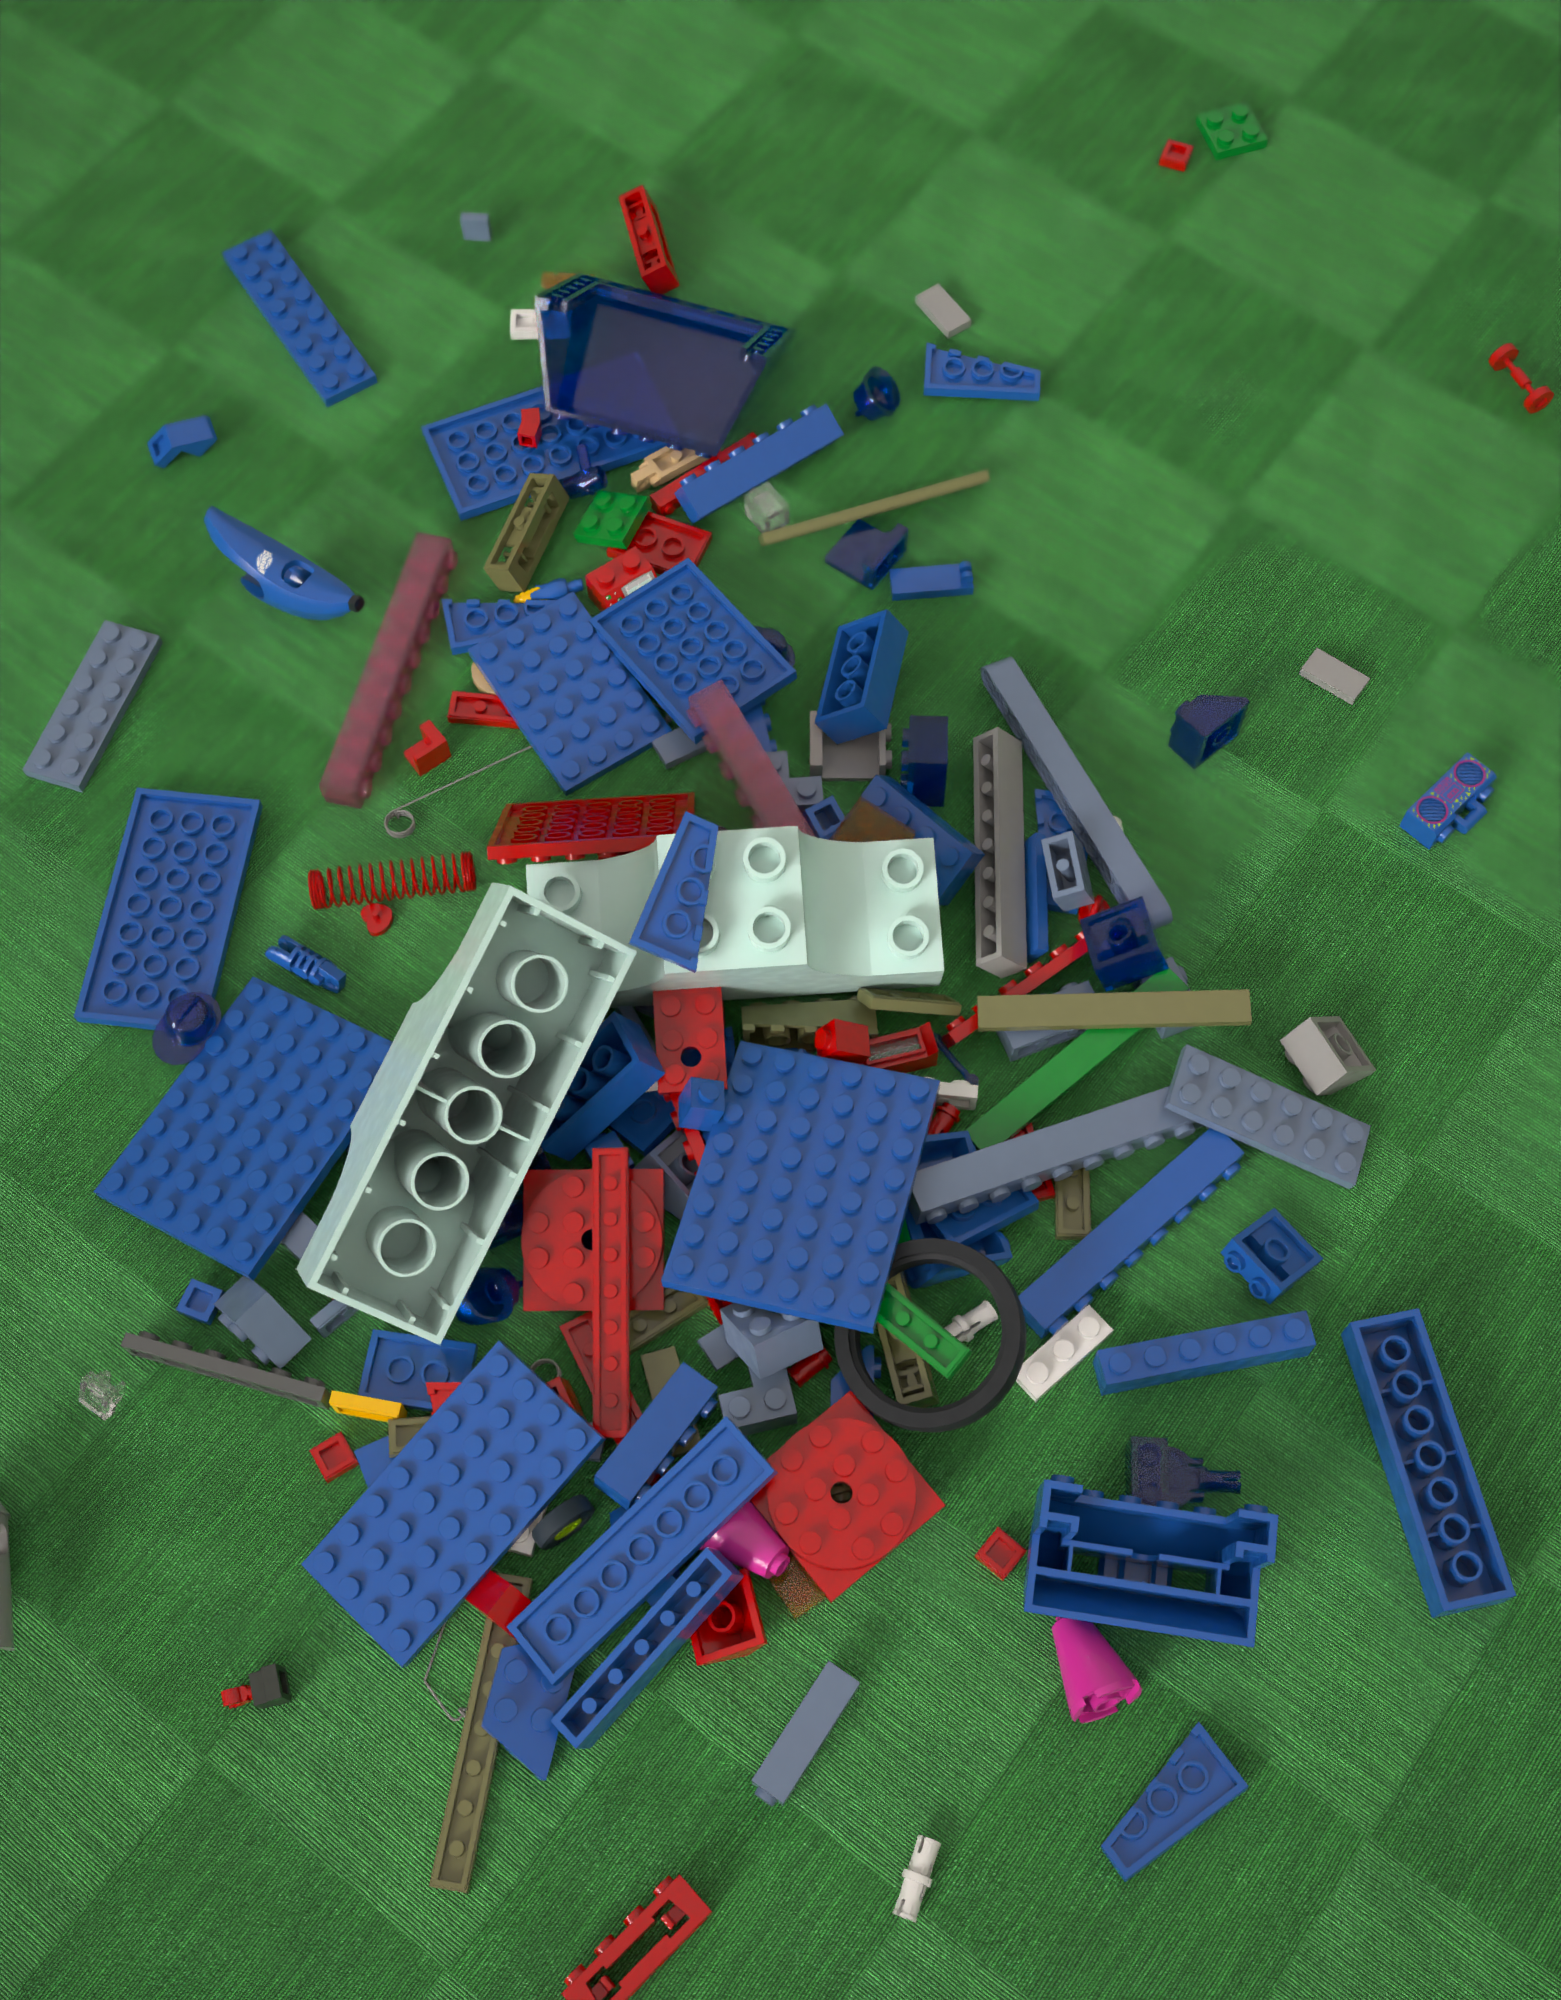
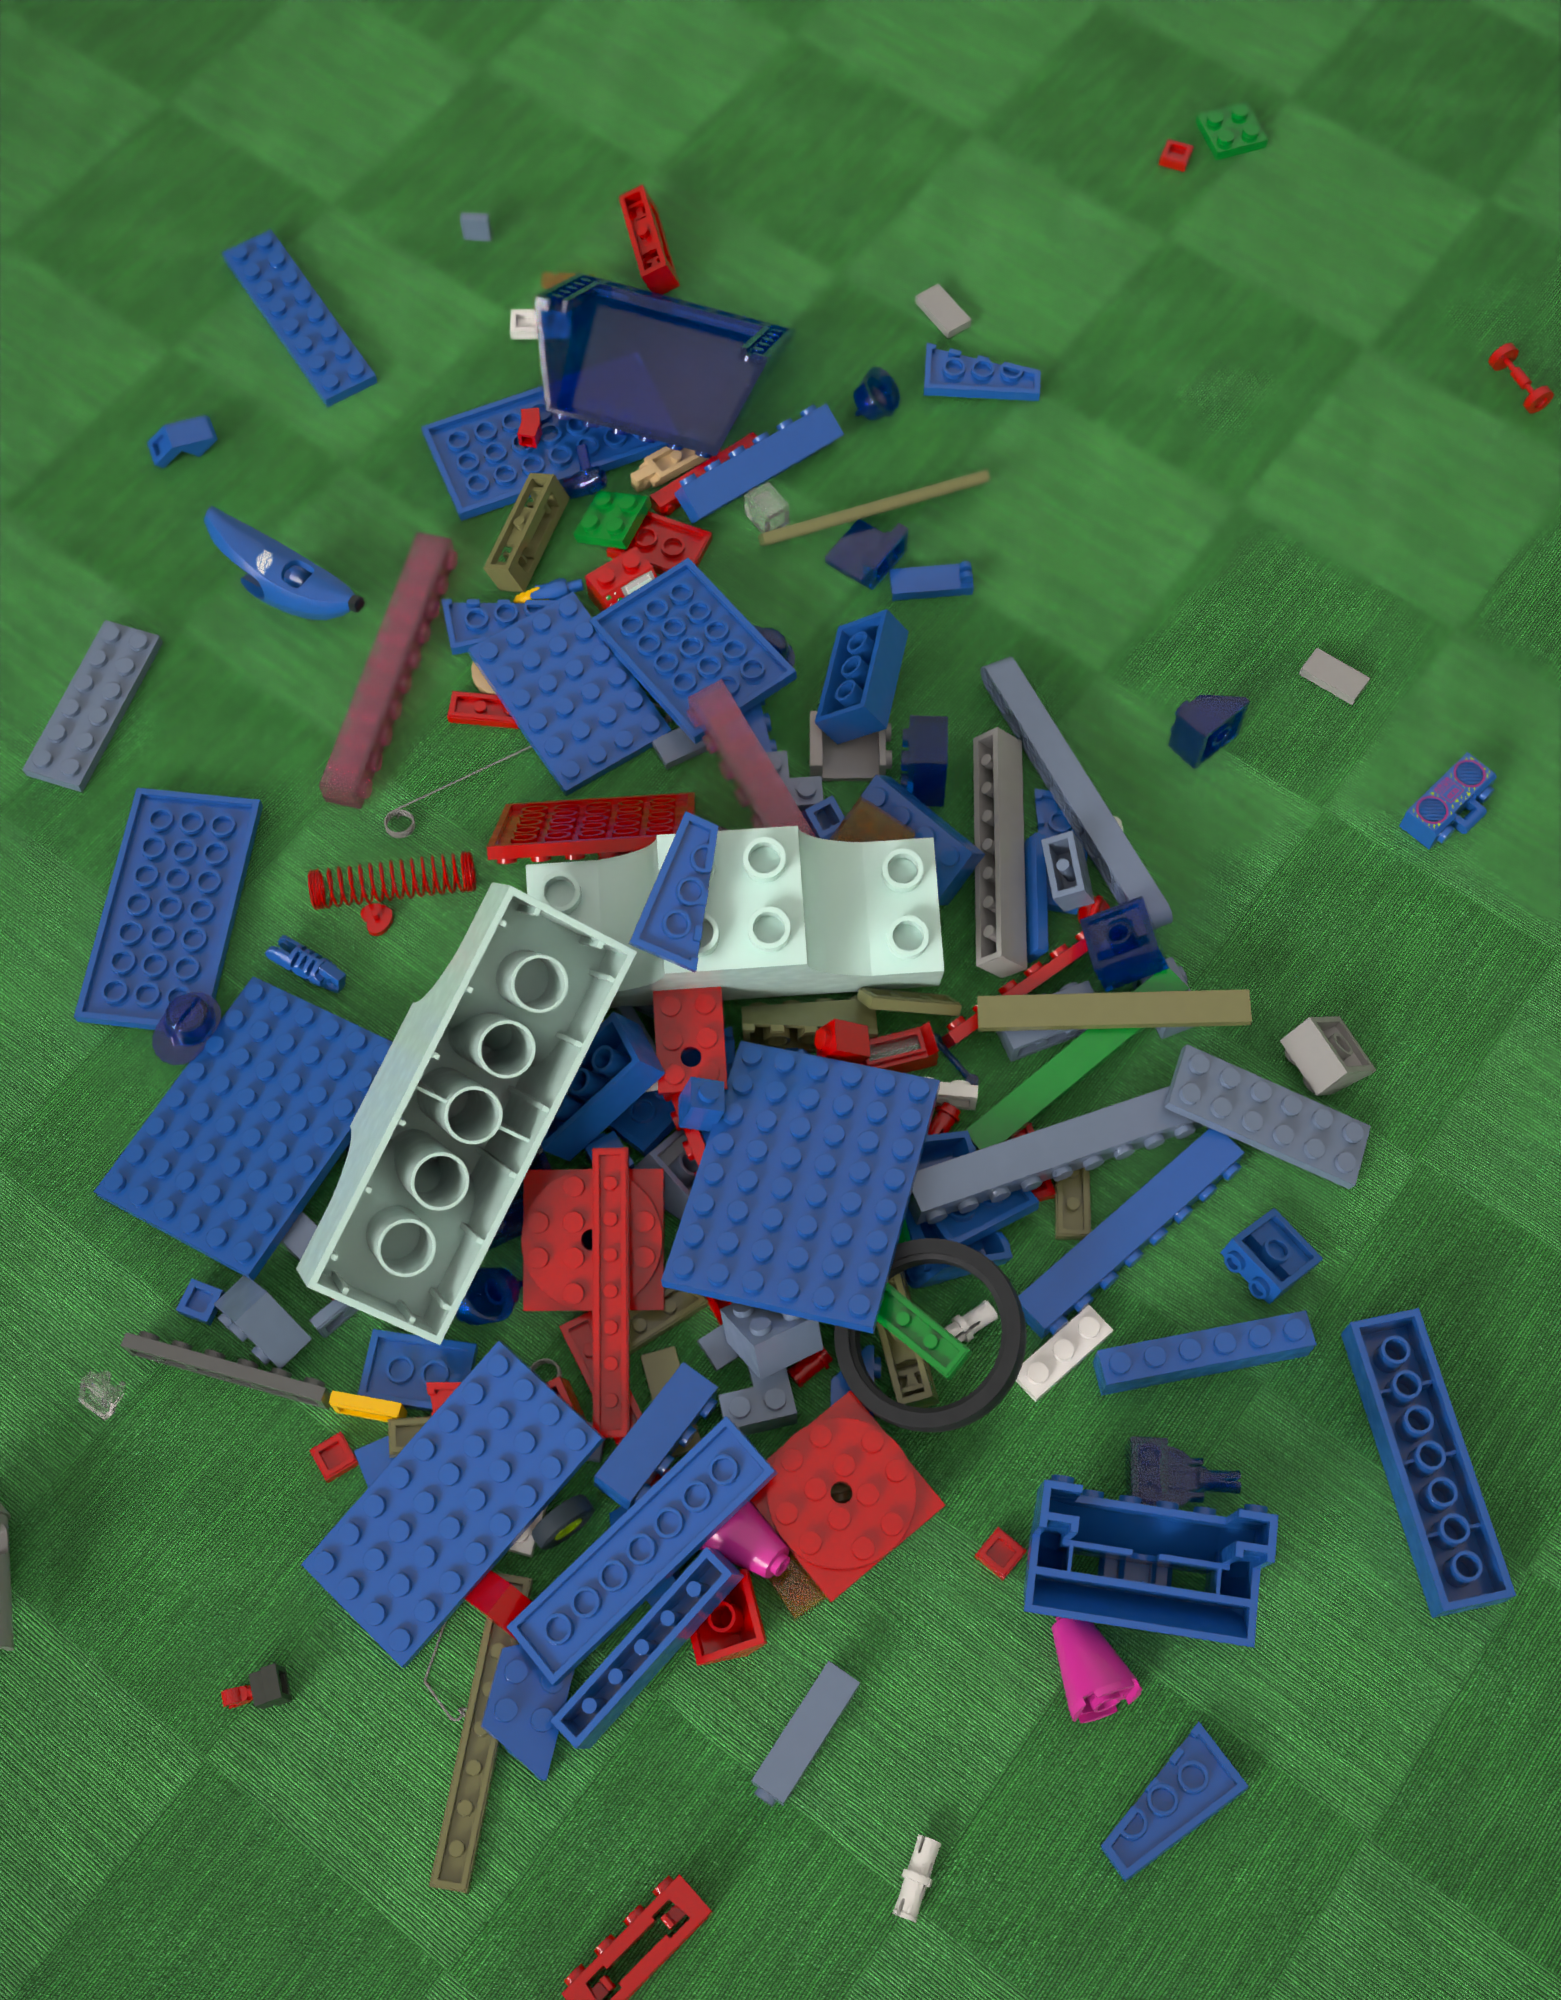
(429, 751): red panel -> none

